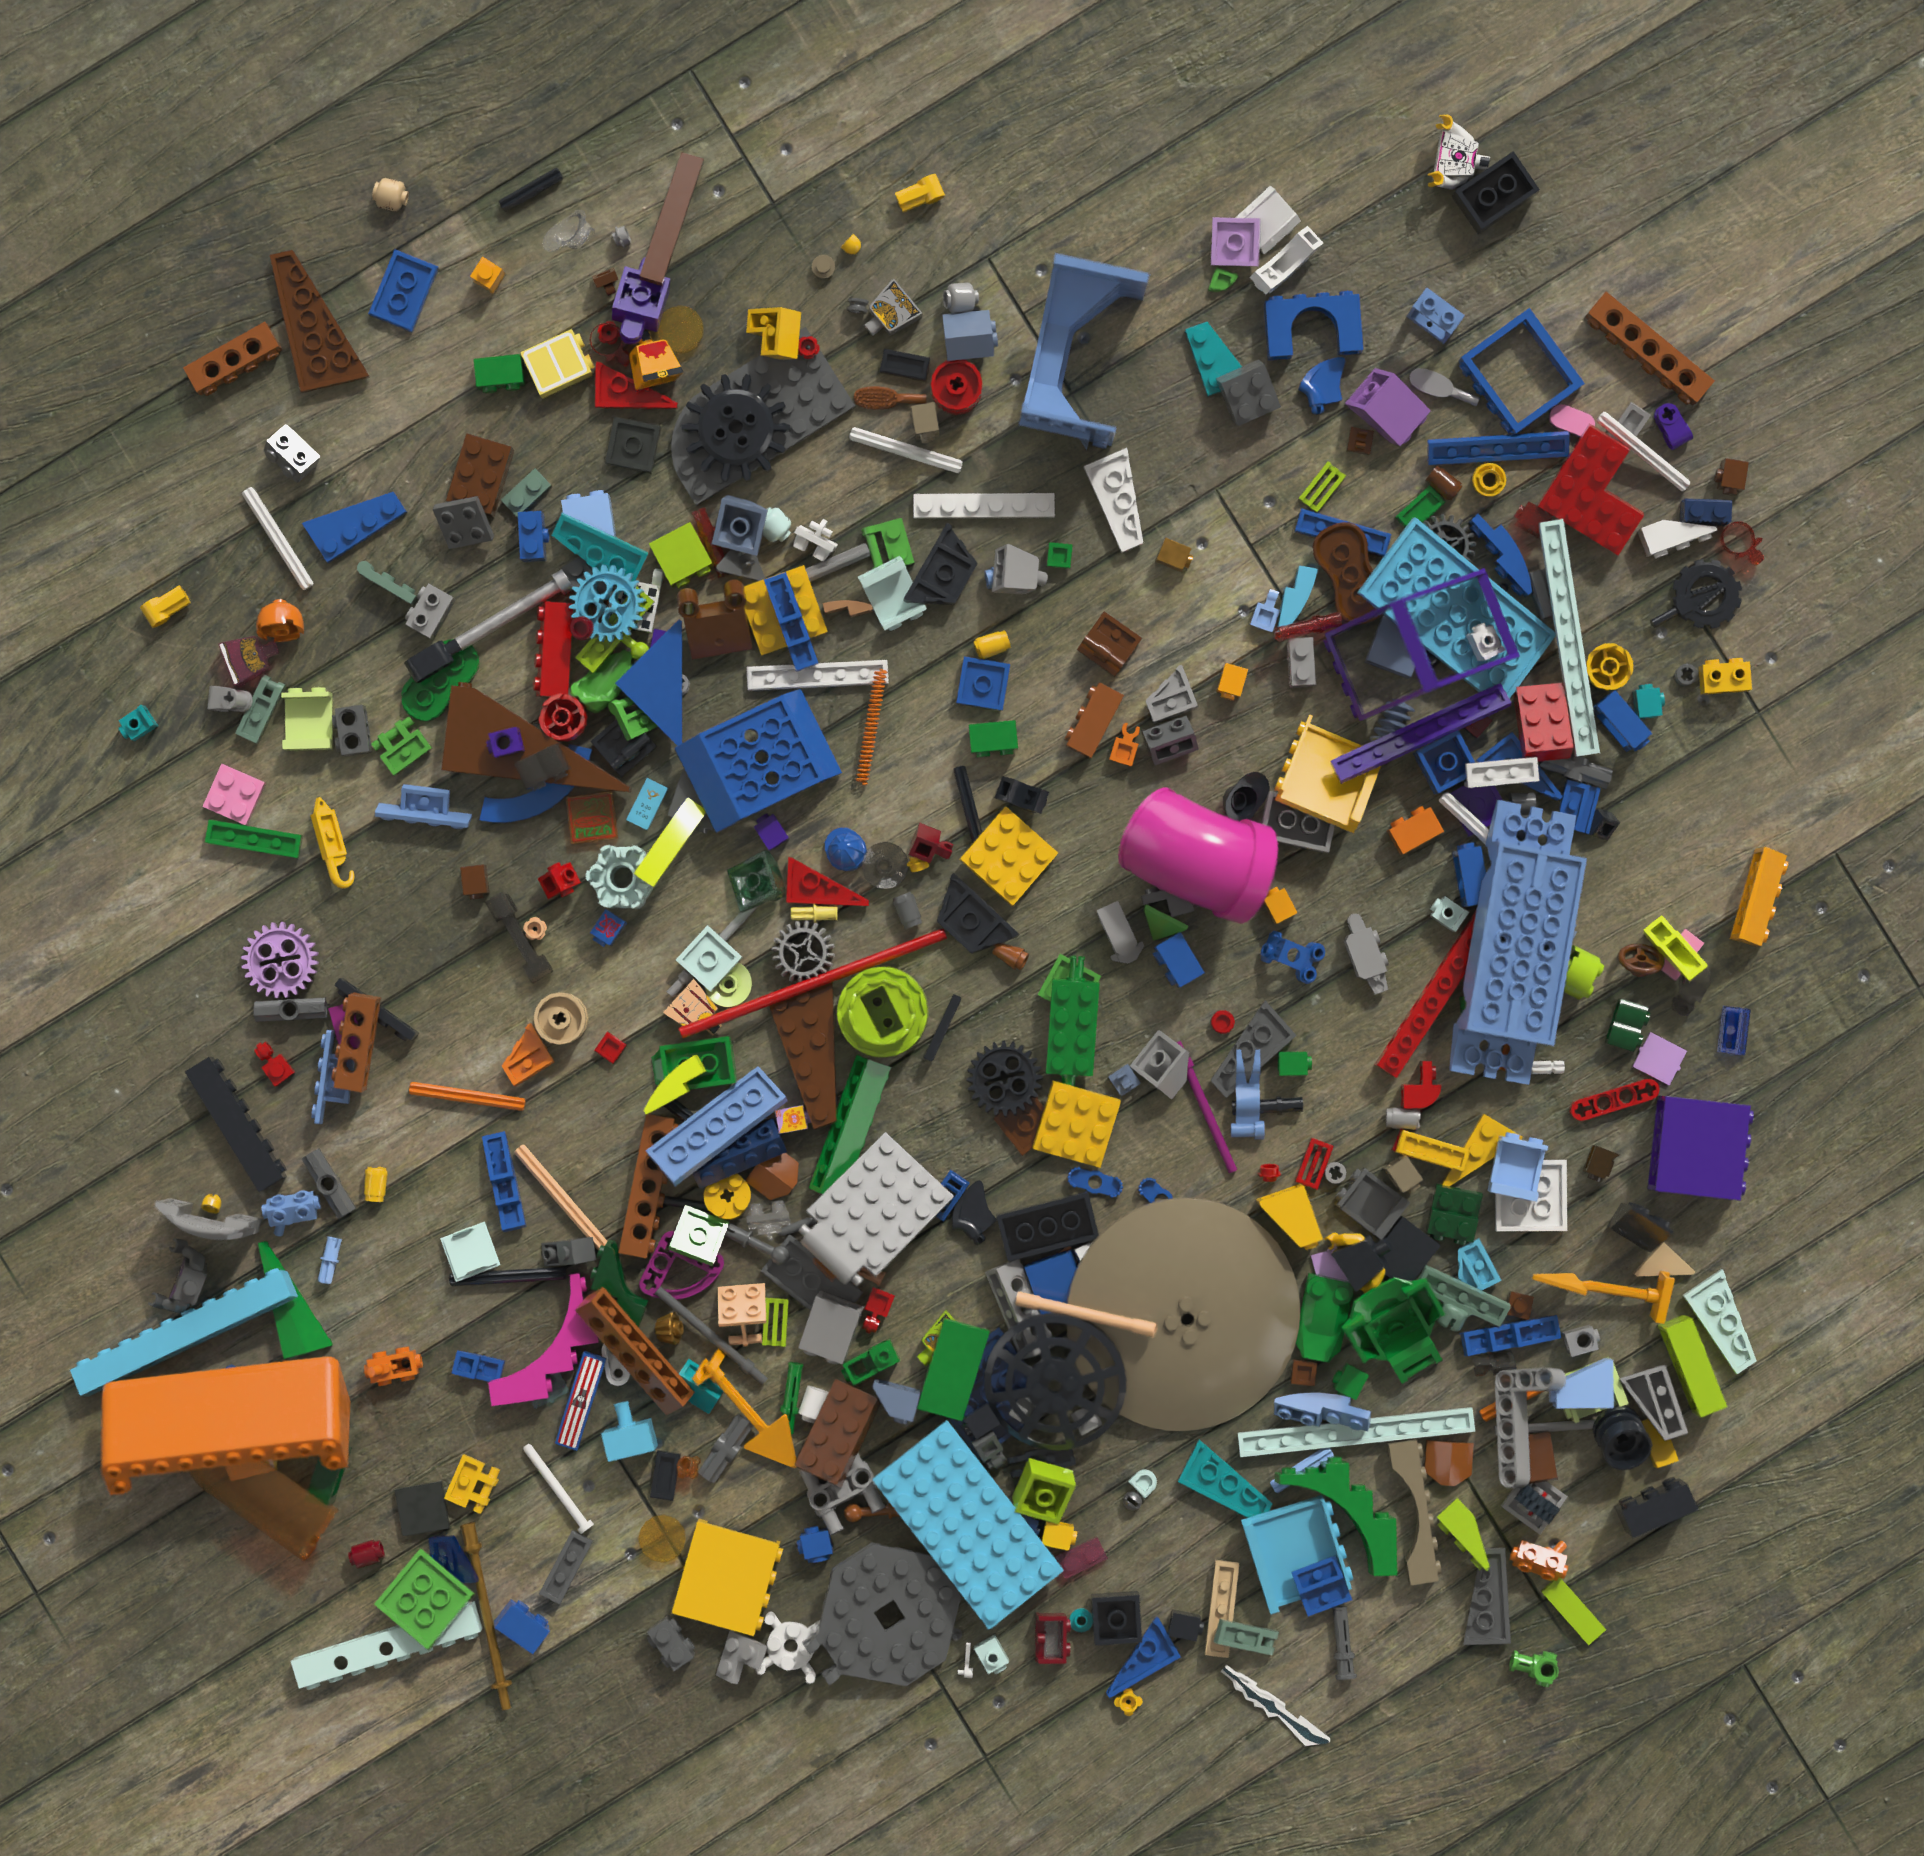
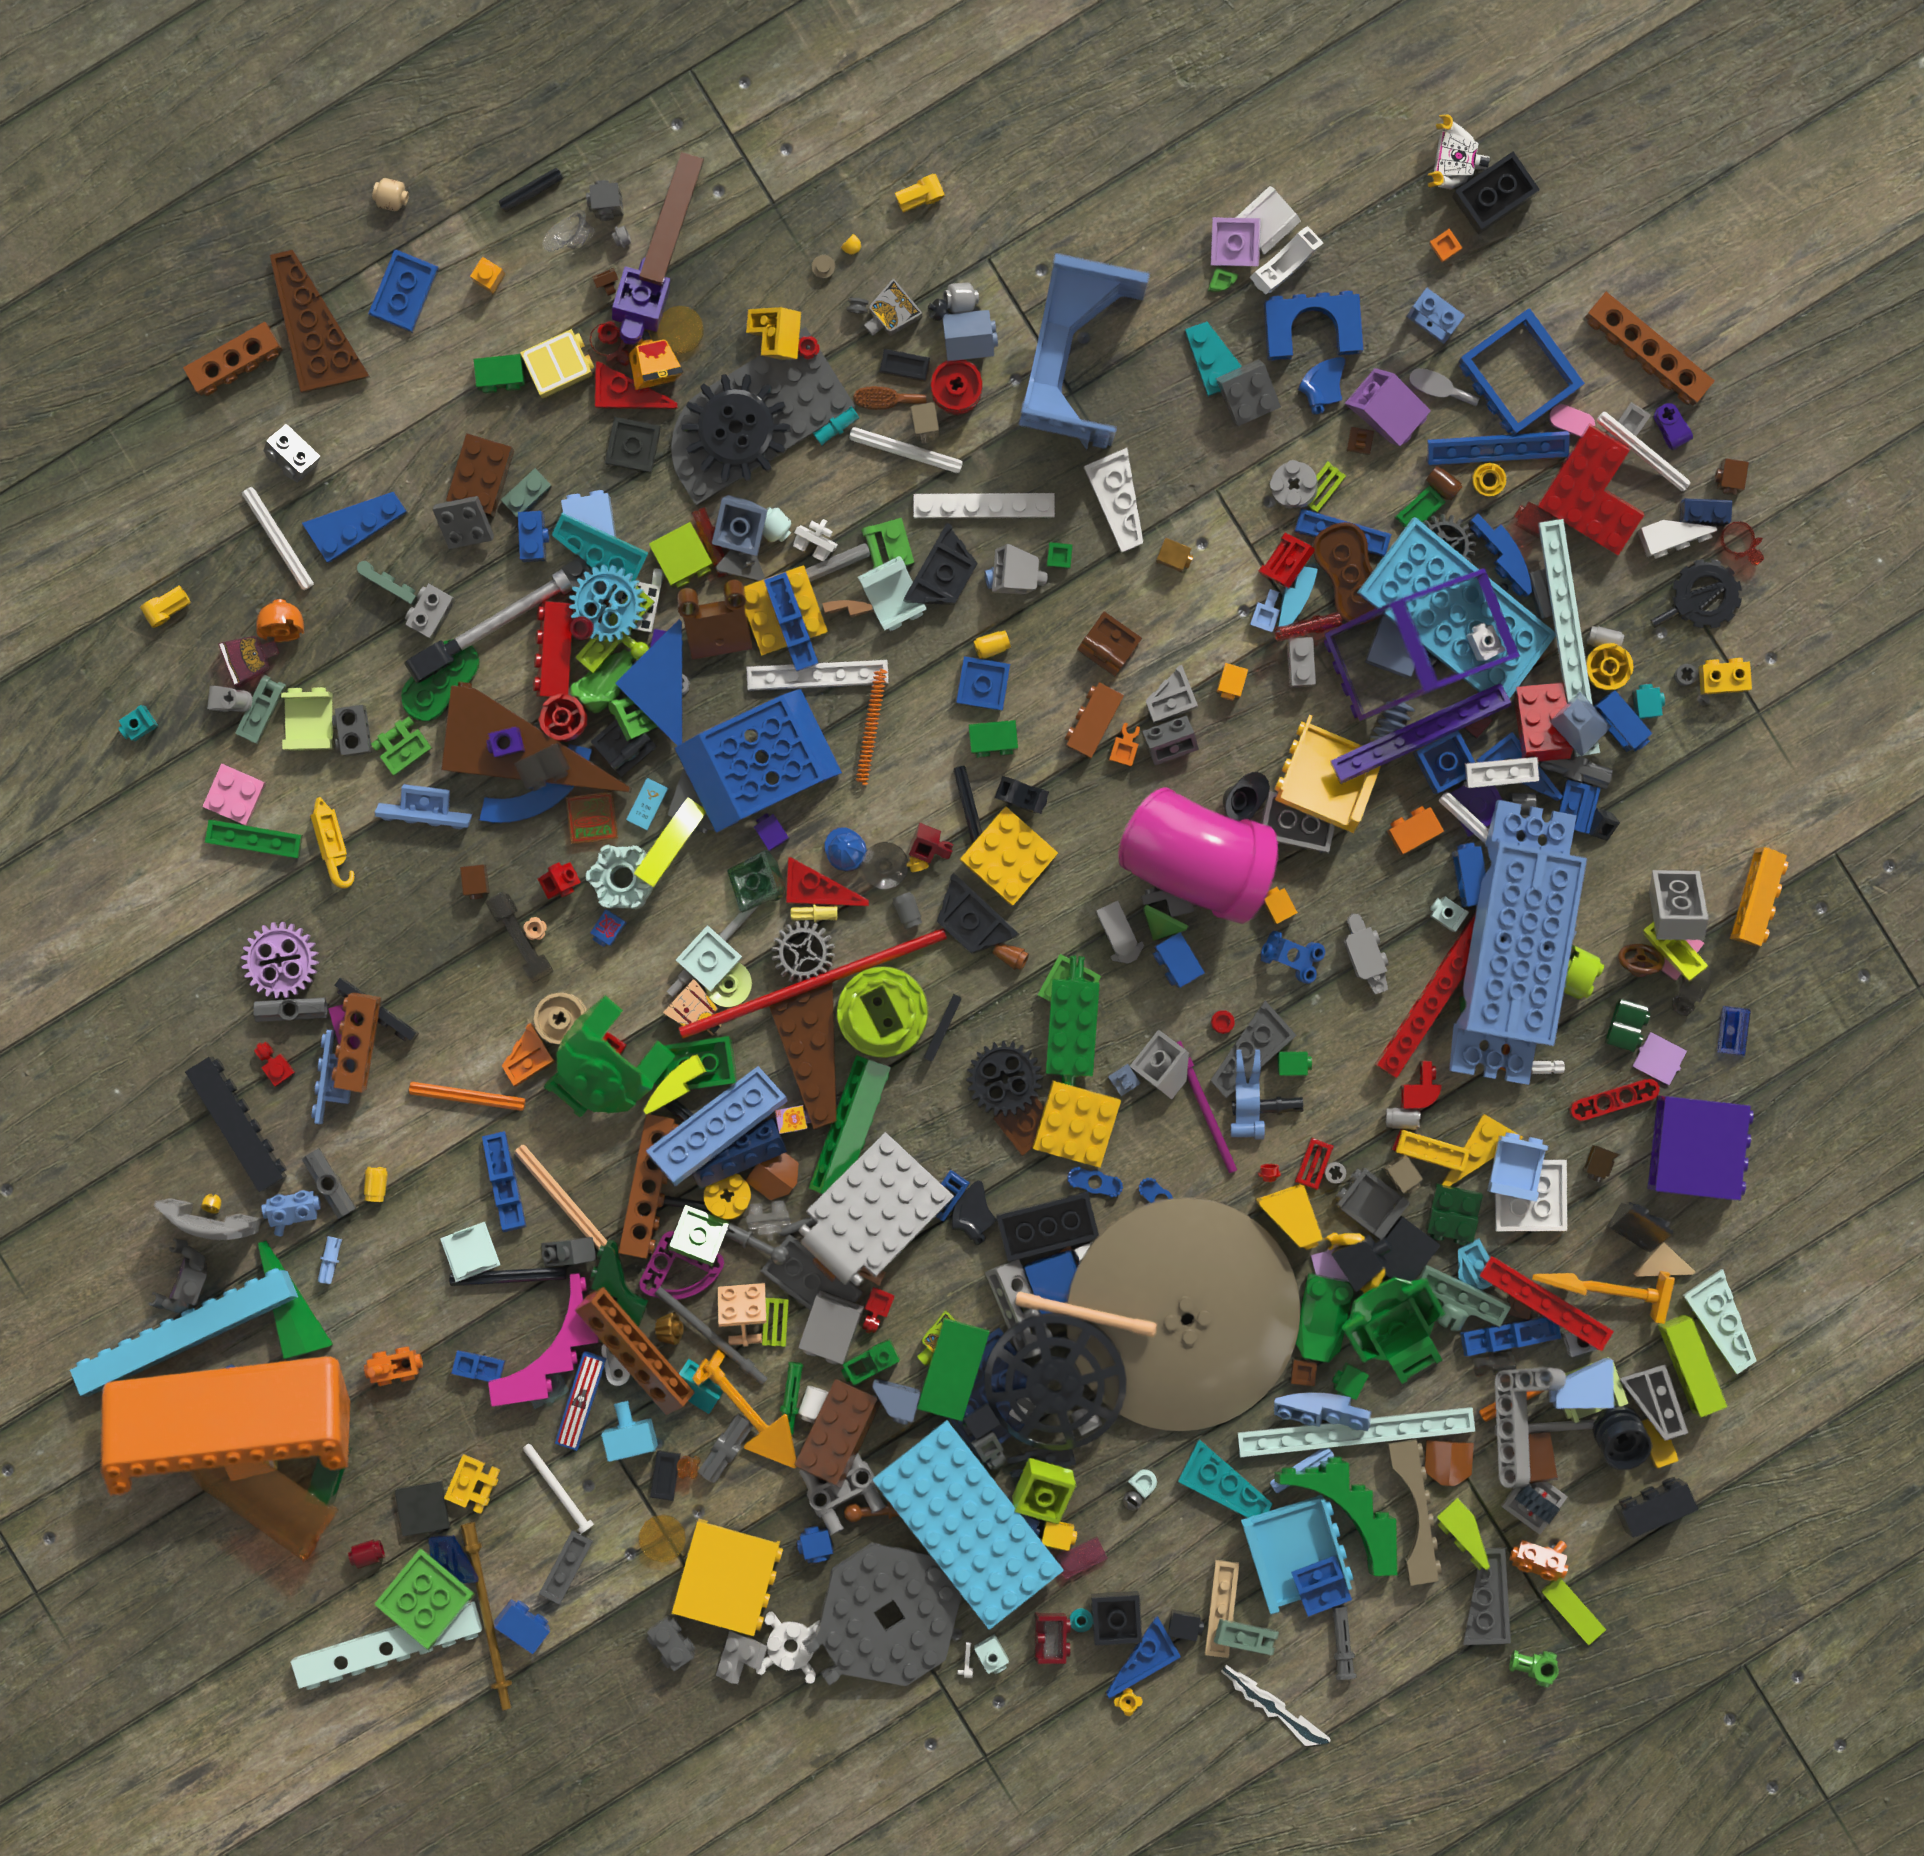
(595, 1072): none -> green piece
(605, 200): none -> dark grey brick
(836, 425): none -> teal pin
(937, 309): none -> black piece
(1287, 560): none -> red plate
(1290, 472): none -> light grey plate
(1445, 245): none -> orange tile
(1546, 1303): none -> red plate
(1580, 723): none -> sand blue slope
(1600, 635): none -> light grey piece
(1678, 905): none -> light grey brick

